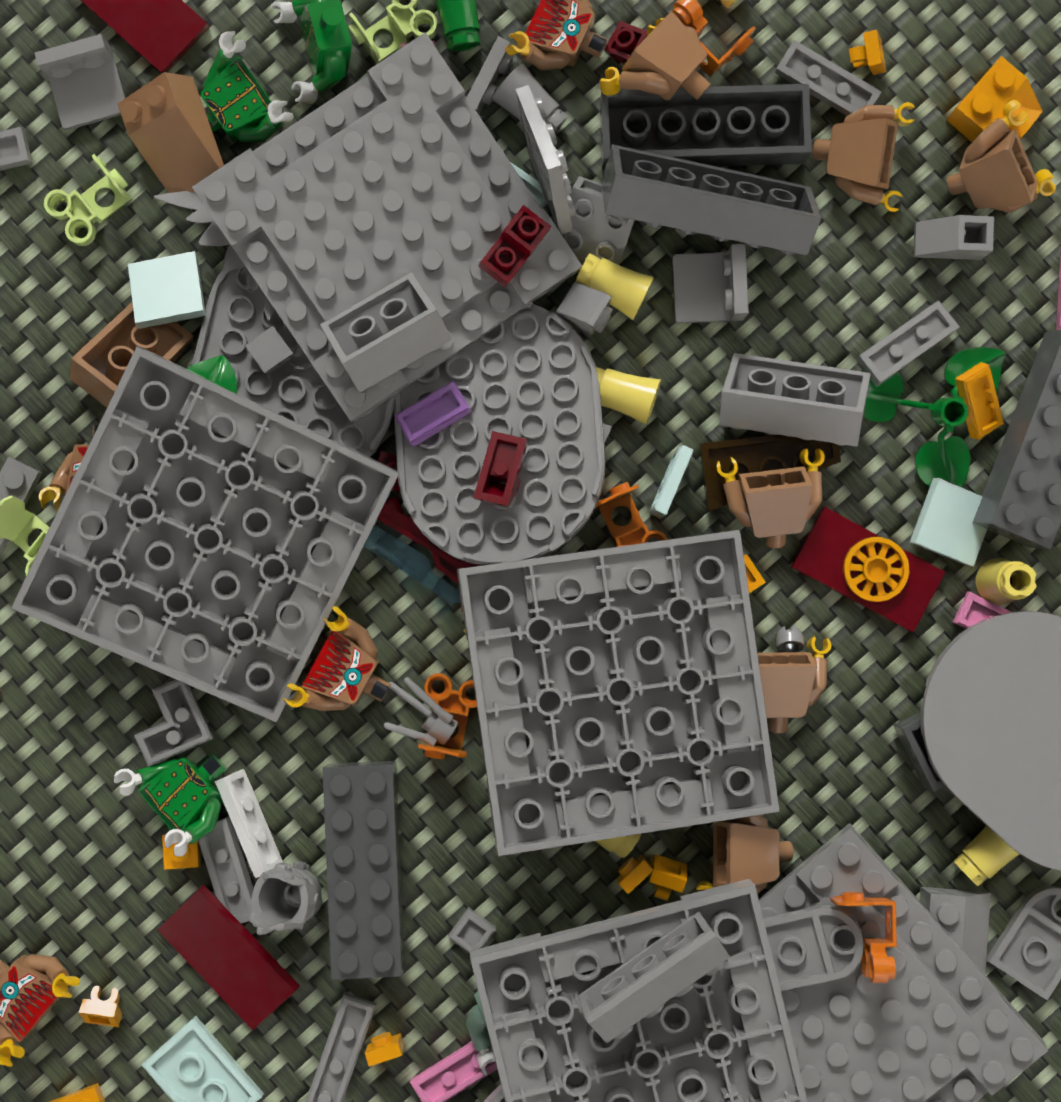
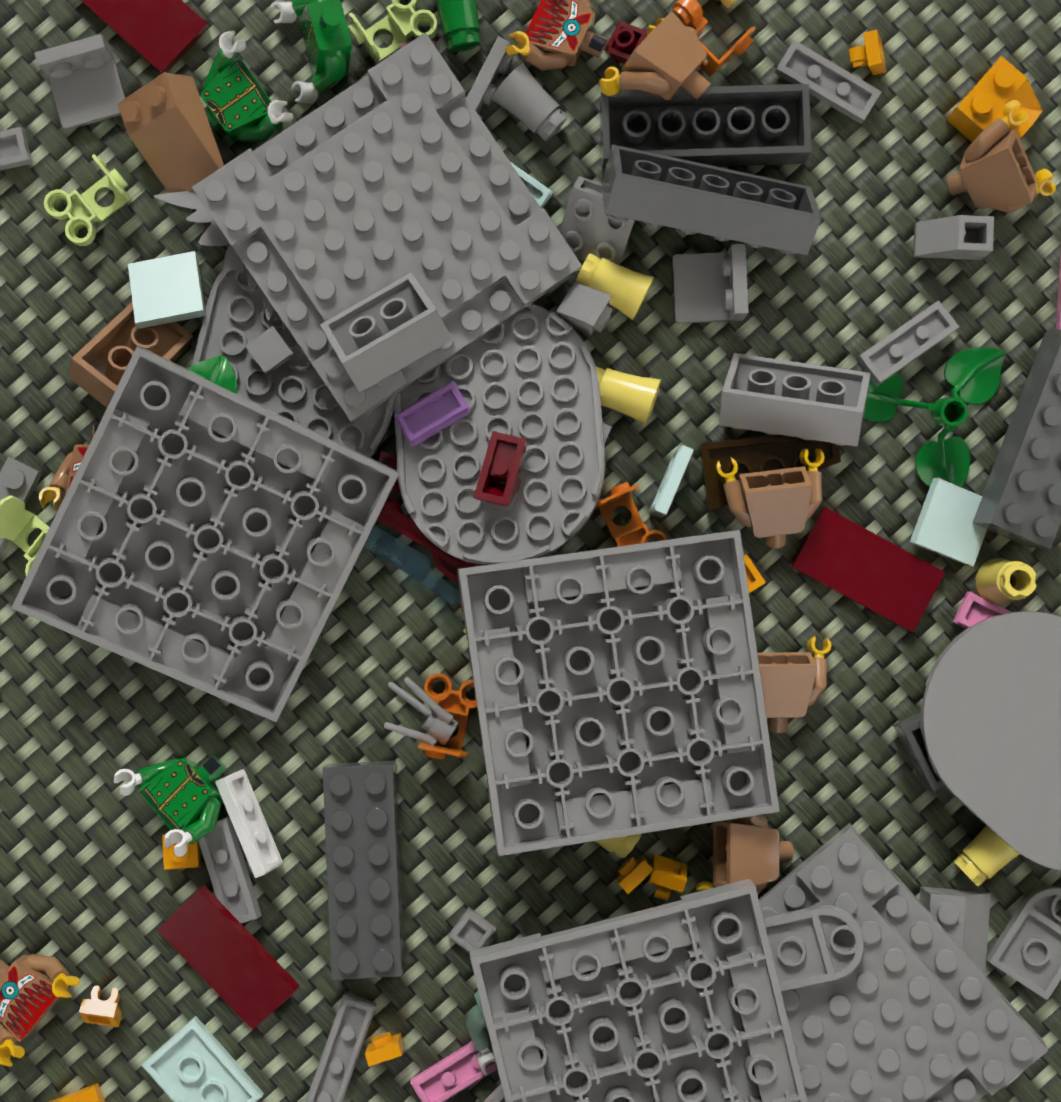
(183, 727): light grey brick -> none
(285, 898): light grey helmet -> none
(341, 670): torso -> none
(514, 246): dark red slope -> none
(545, 159): light grey plate -> none
(653, 978): light grey slope -> none
(790, 640): light grey hinge -> none
(863, 152): medium nougat torso -> none
(874, 960): orange piece -> none
(876, 569): light orange wheel -> none
(980, 396): light orange plate -> none

